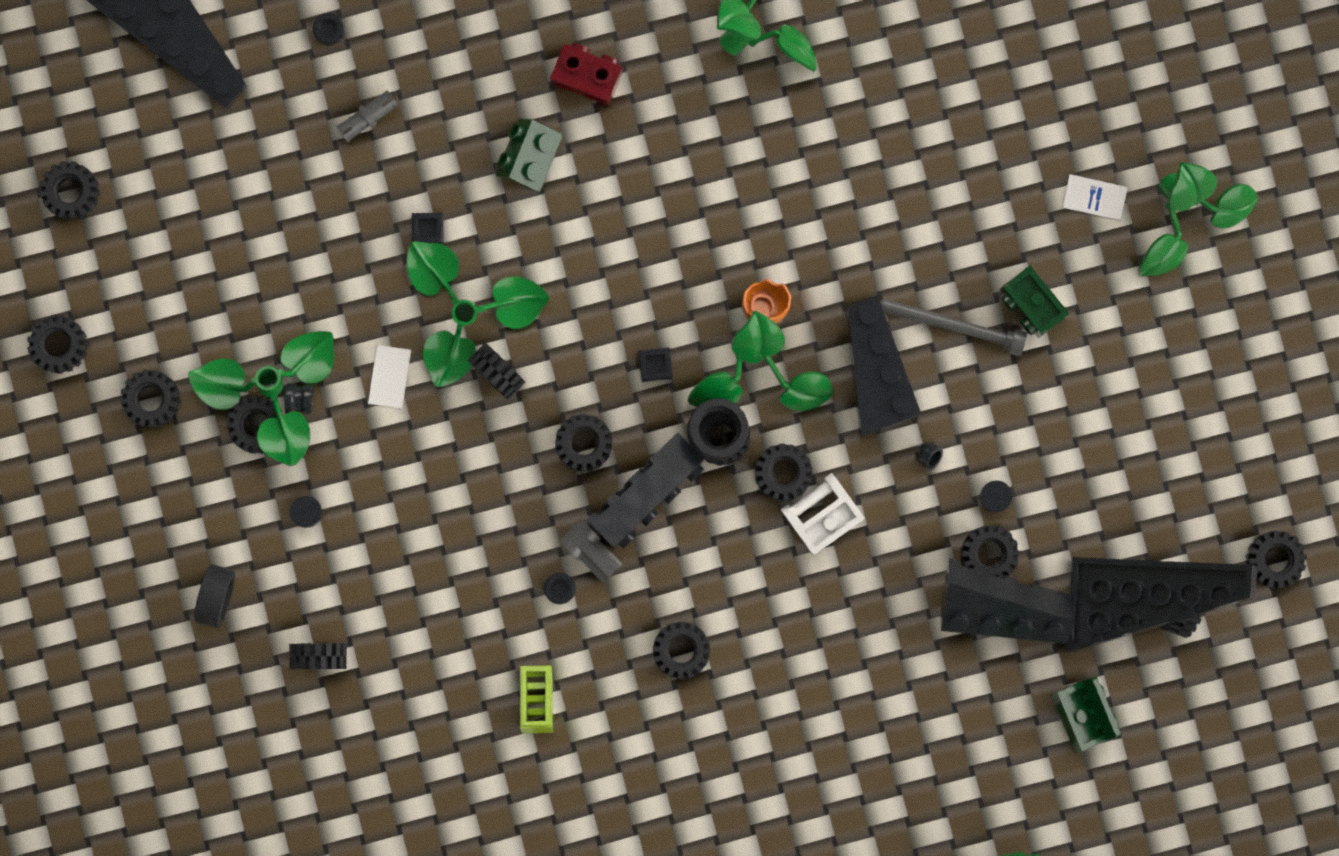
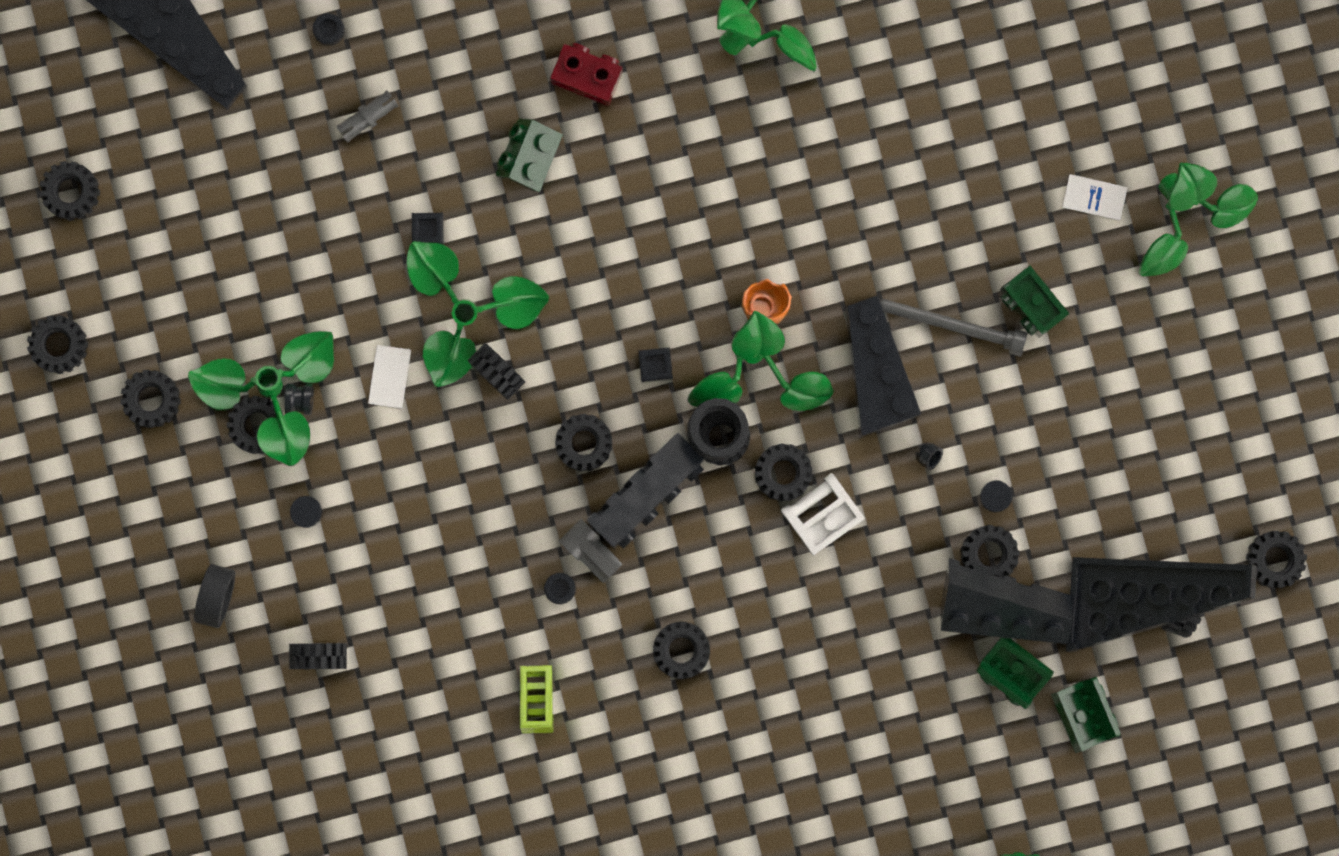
(1014, 672): none -> dark green bracket

